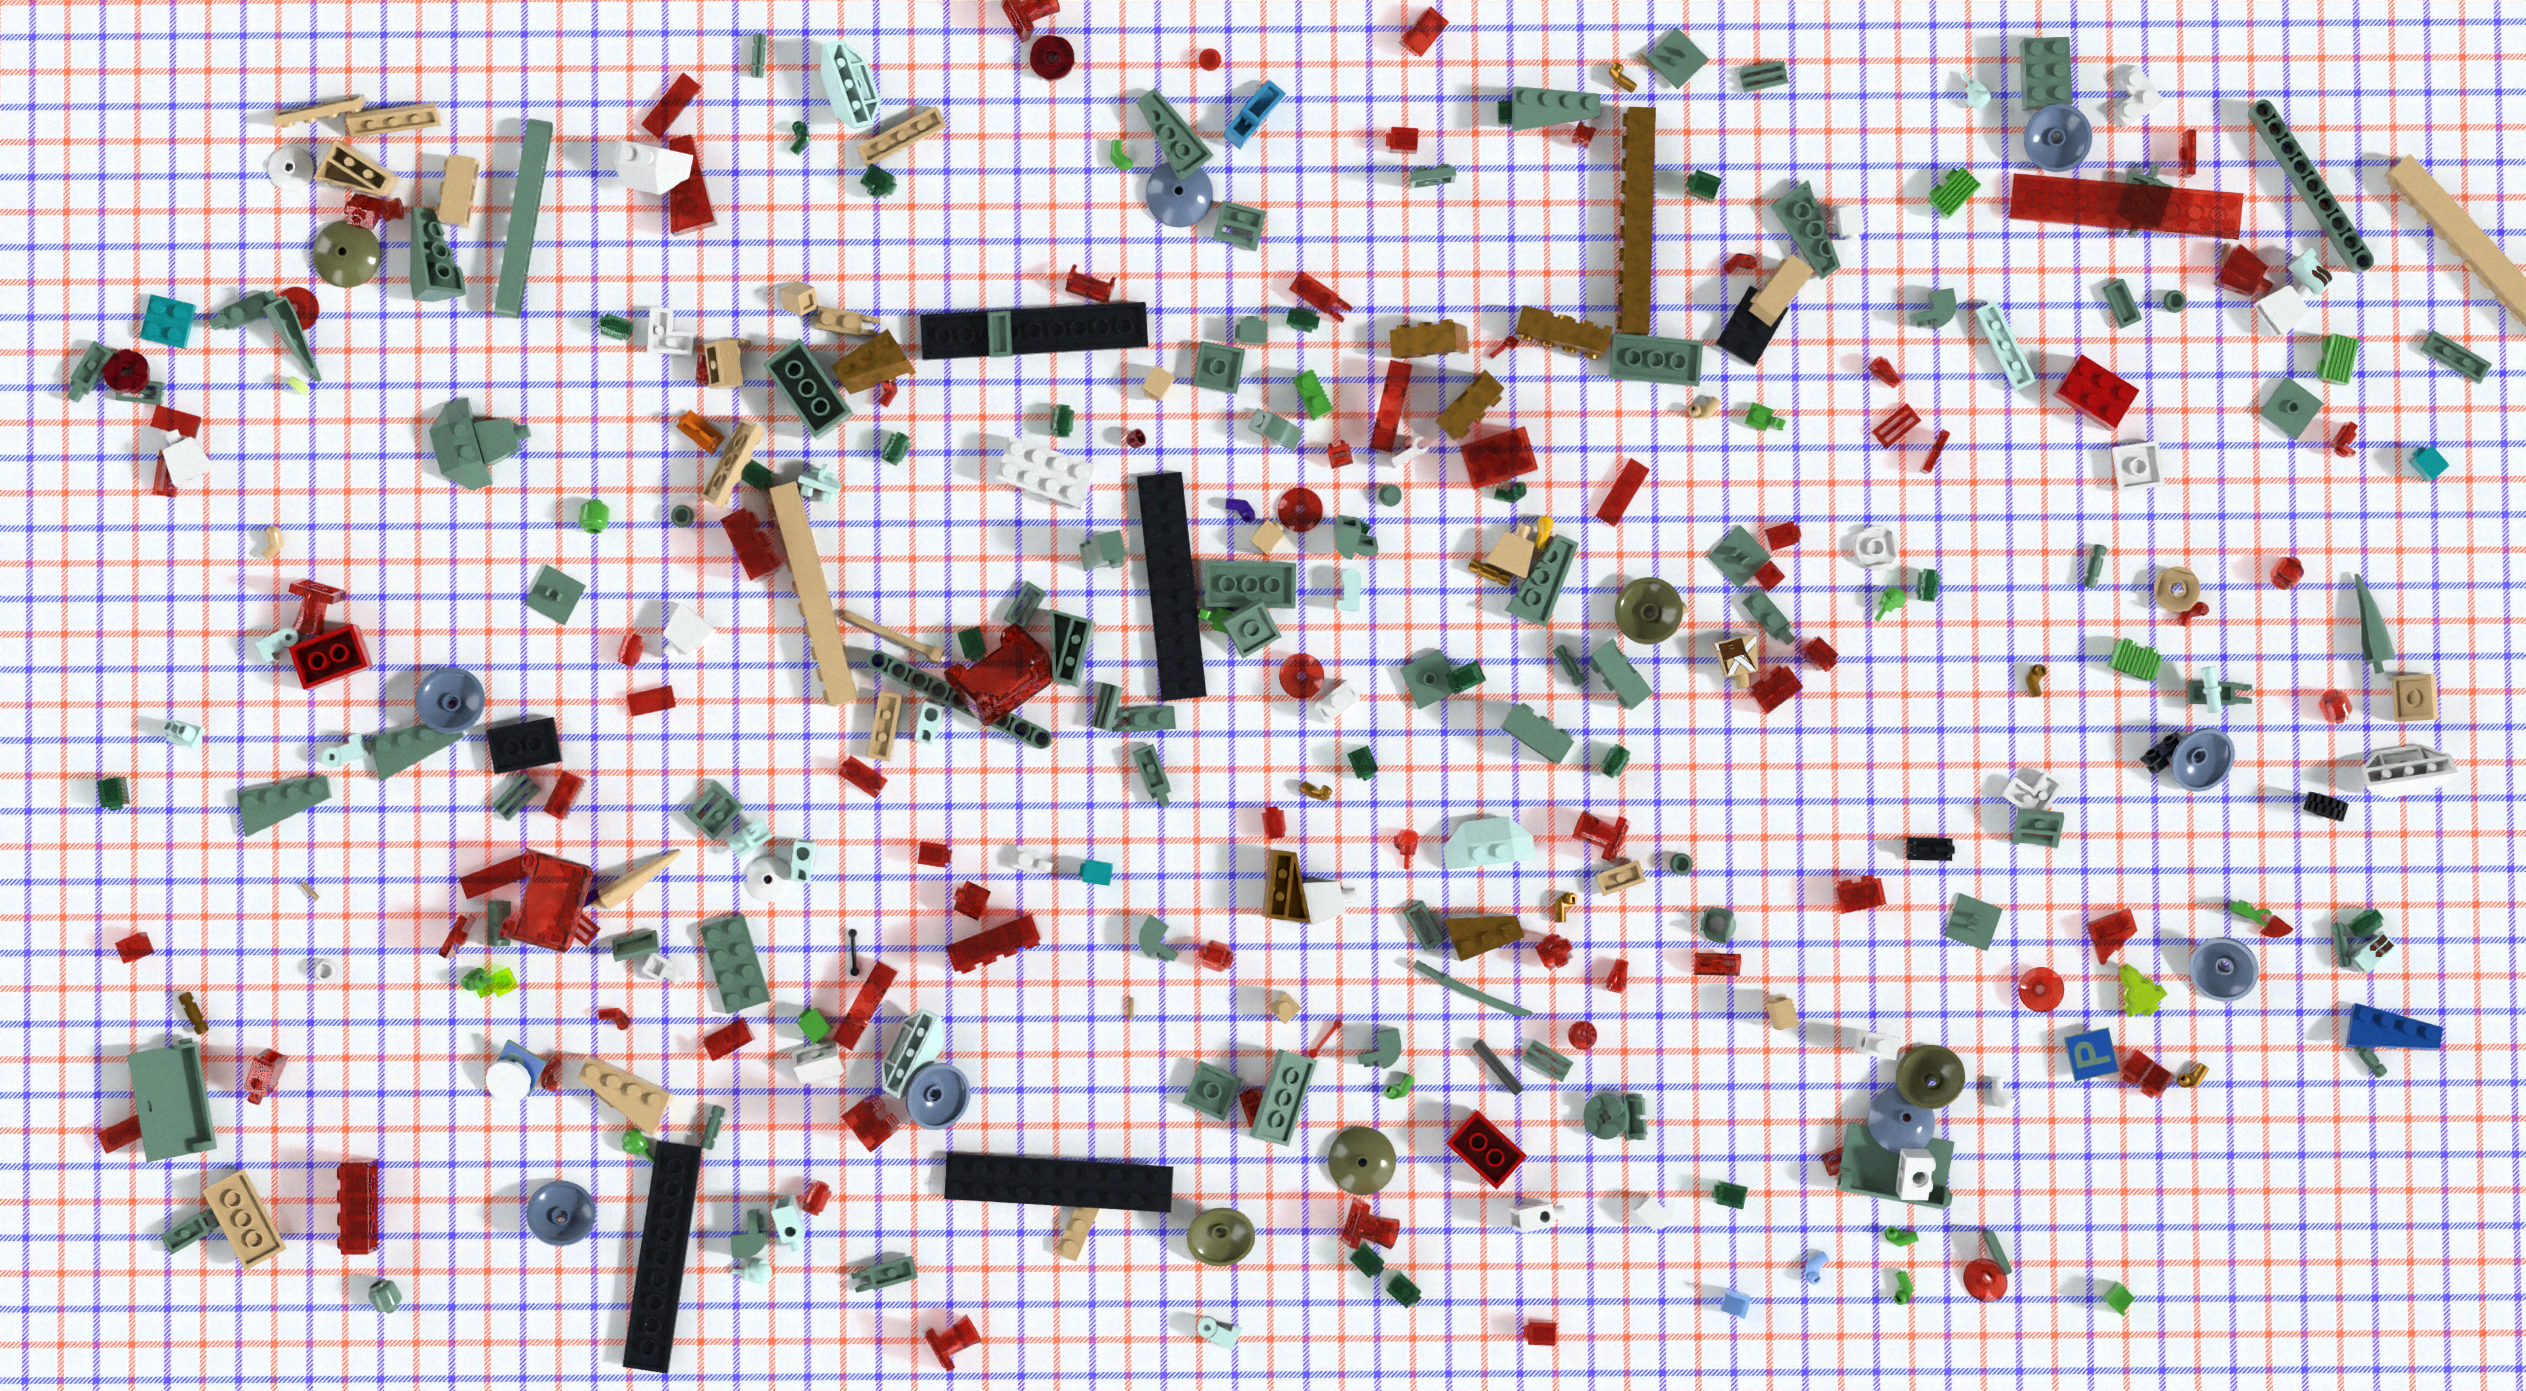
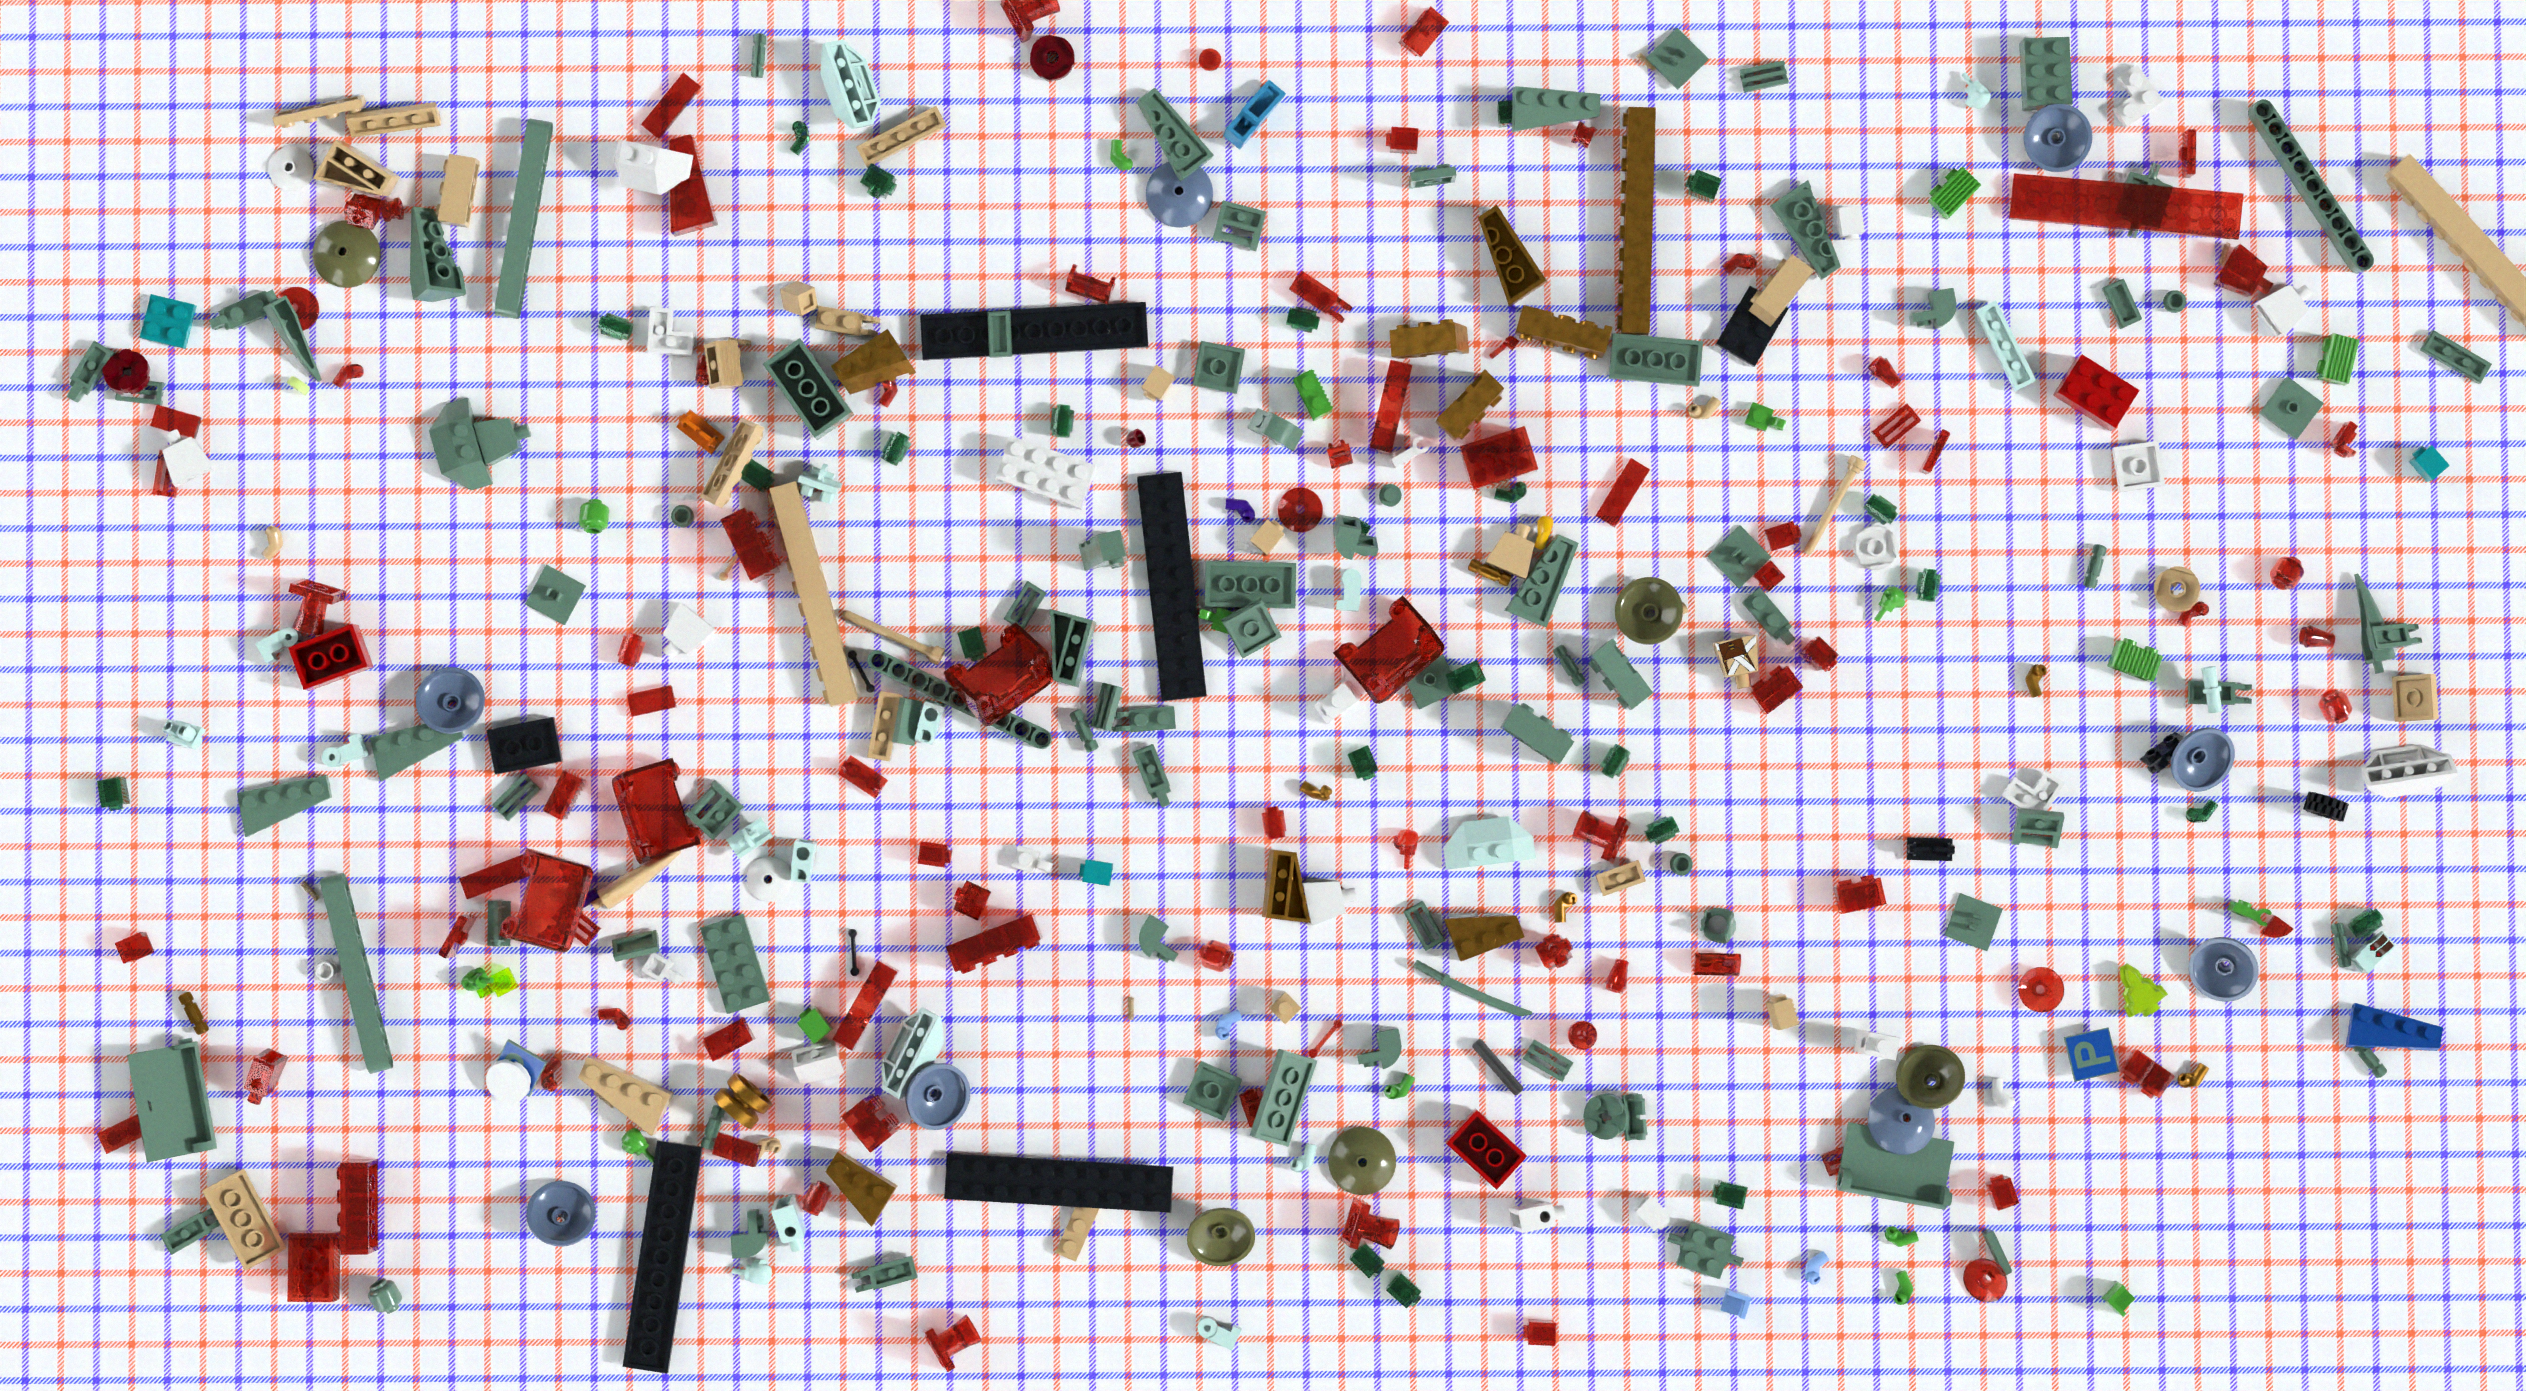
(313, 1266): none -> clear red brick
(348, 372): none -> clear red arm
(356, 973): none -> sand green beam
(654, 811): none -> clear red windscreen
(724, 575): none -> tan hinge
(737, 1149): none -> clear red plate
(742, 1100): none -> pearl gold wheel
(769, 1145): none -> tan arm
(861, 1185): none -> pearl gold wedge
(869, 687): none -> black hinge
(907, 721): none -> sand green tile
(1084, 731): none -> sand green axle
(1224, 1024): none -> light blue arm
(1252, 331): sand green brick -> none
(1301, 663): clear red dish -> none
(1305, 1161): none -> light aqua arm
(1392, 653): none -> clear red windscreen
(1512, 261): none -> pearl gold wedge
(1620, 79): pearl gold arm -> none
(1661, 830): none -> clear green brick
(1705, 1249): none -> sand green plate
(1854, 467): none -> tan piece
(1881, 509): none -> clear green brick
(1911, 1162): white brick -> none
(2001, 1192): none -> clear red brick
(2111, 933): clear red wing -> none
(2200, 815): none -> clear green arm
(2310, 272): light aqua leg -> none
(2314, 637): none -> clear red cone
(2392, 636): none -> sand green hinge

